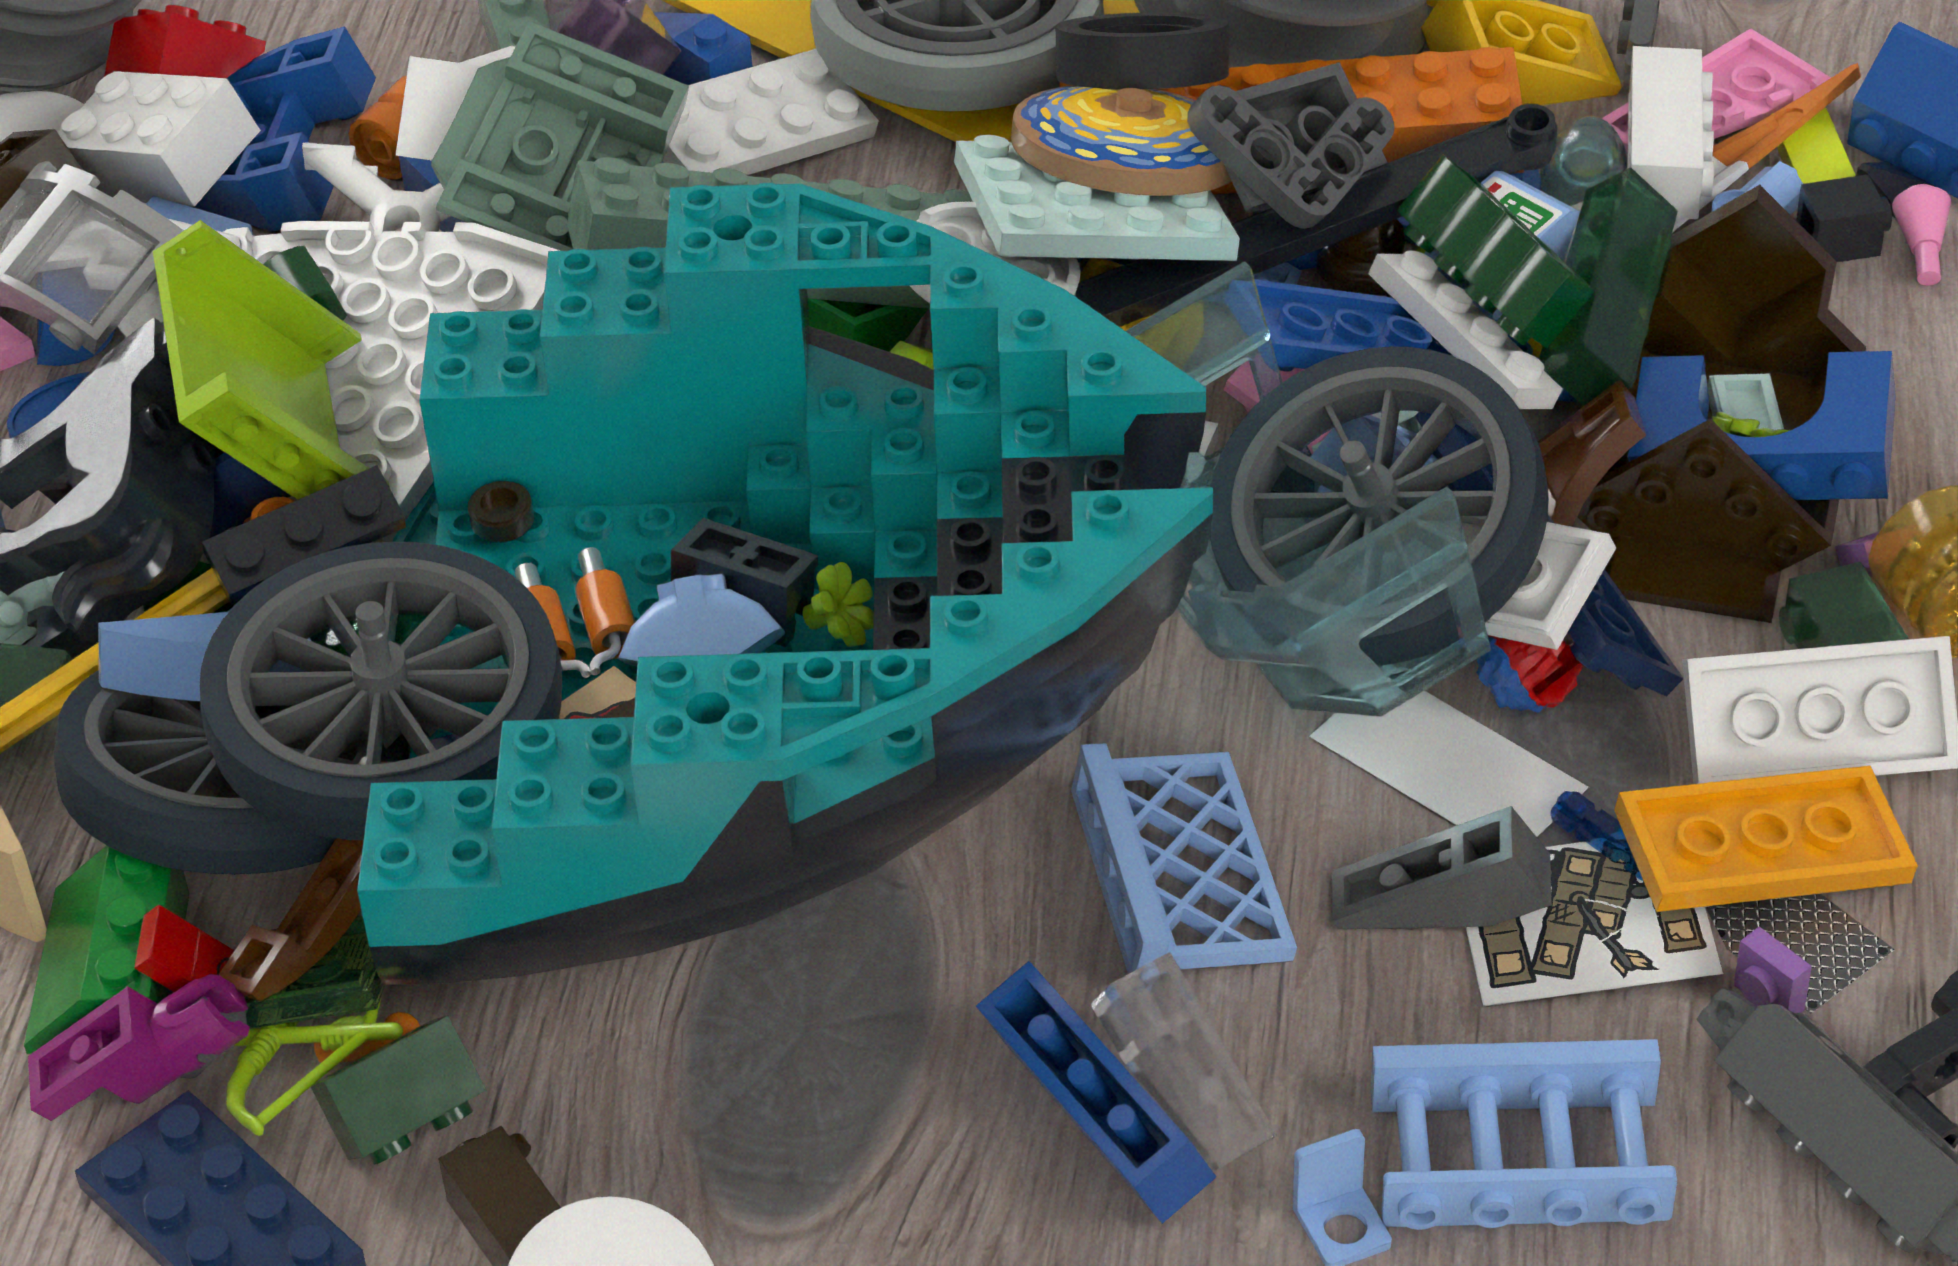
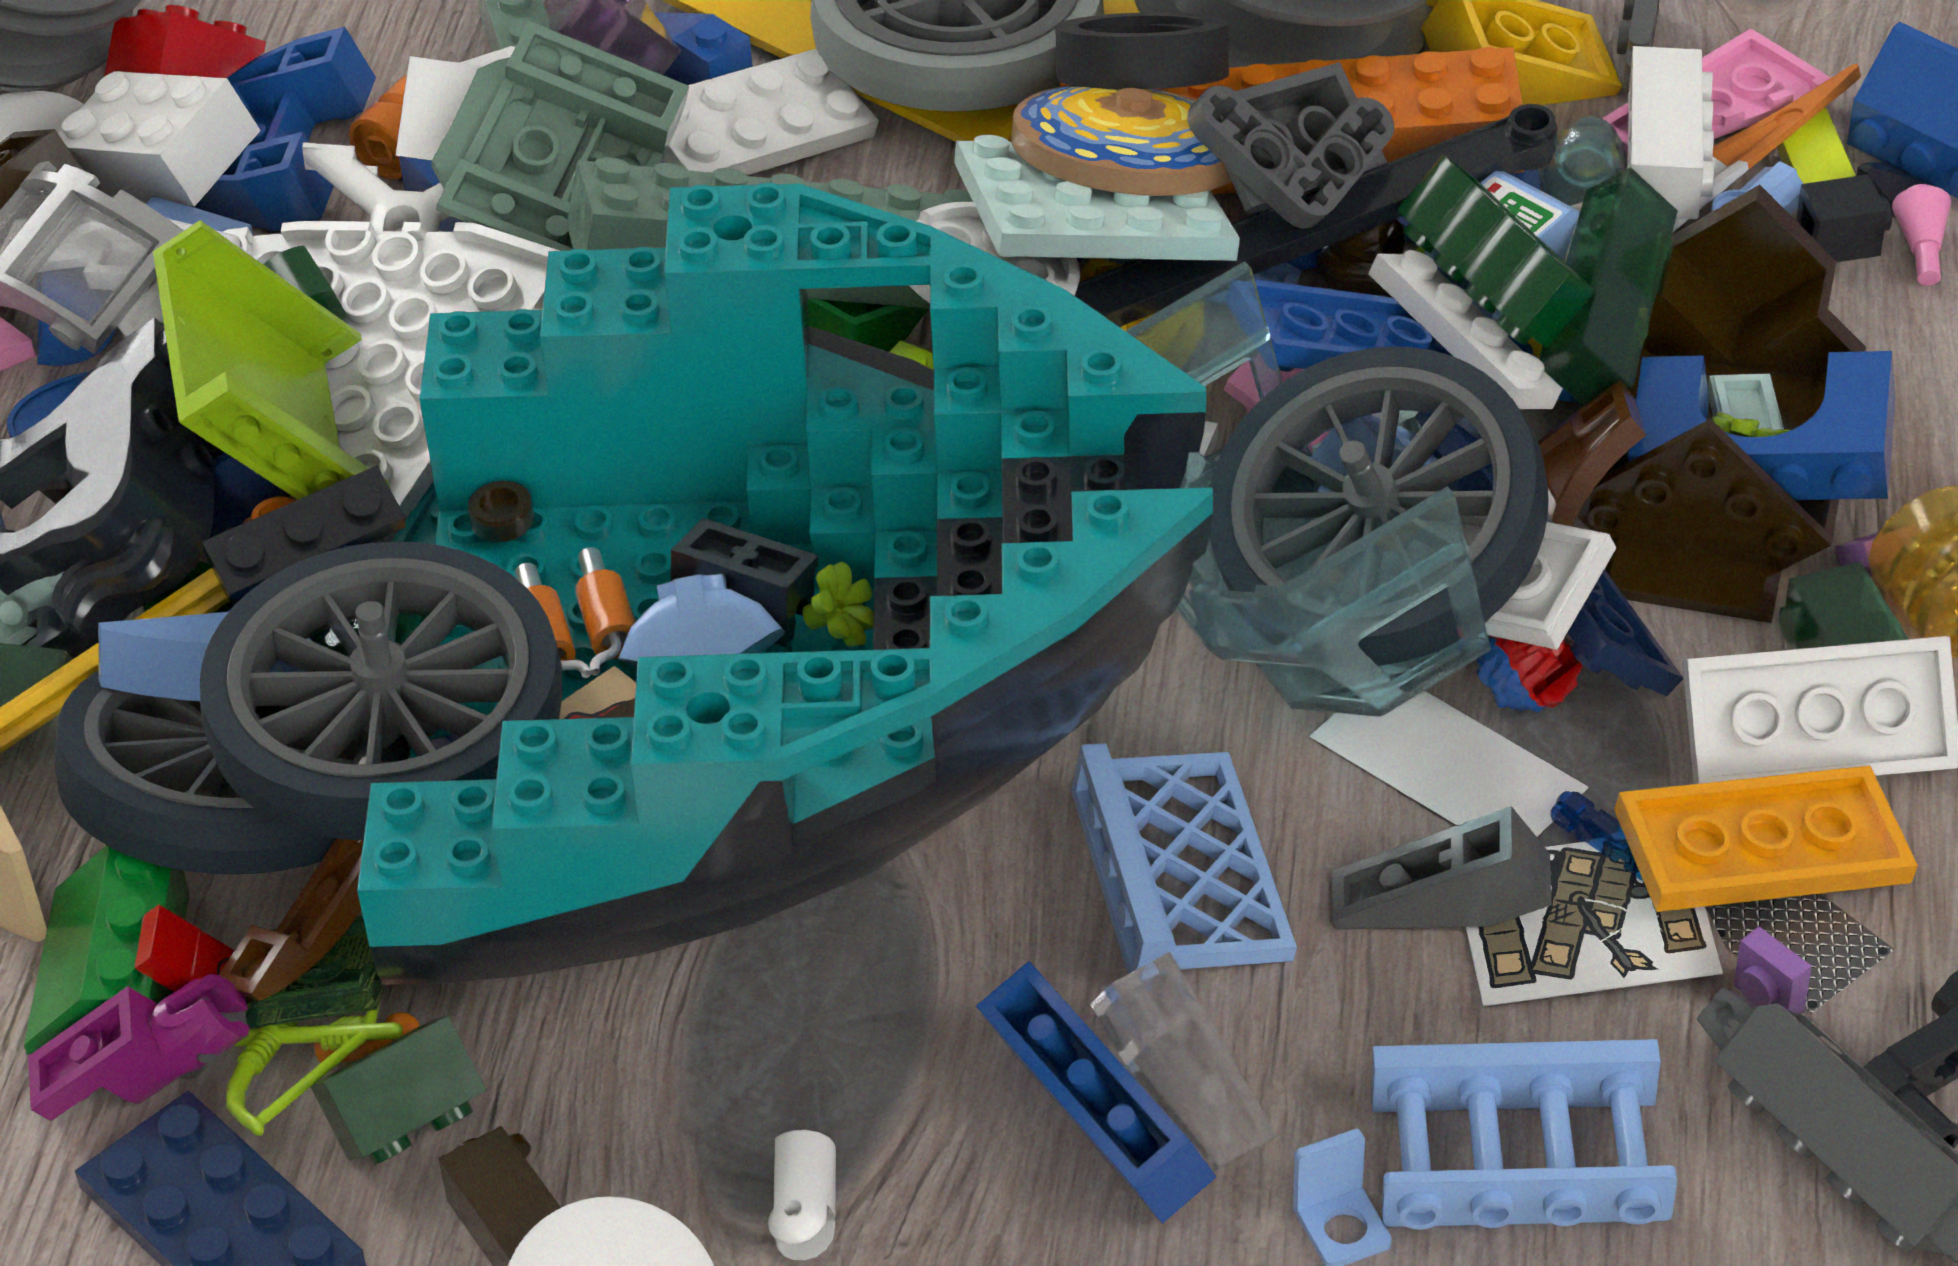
(803, 1194): none -> white piece

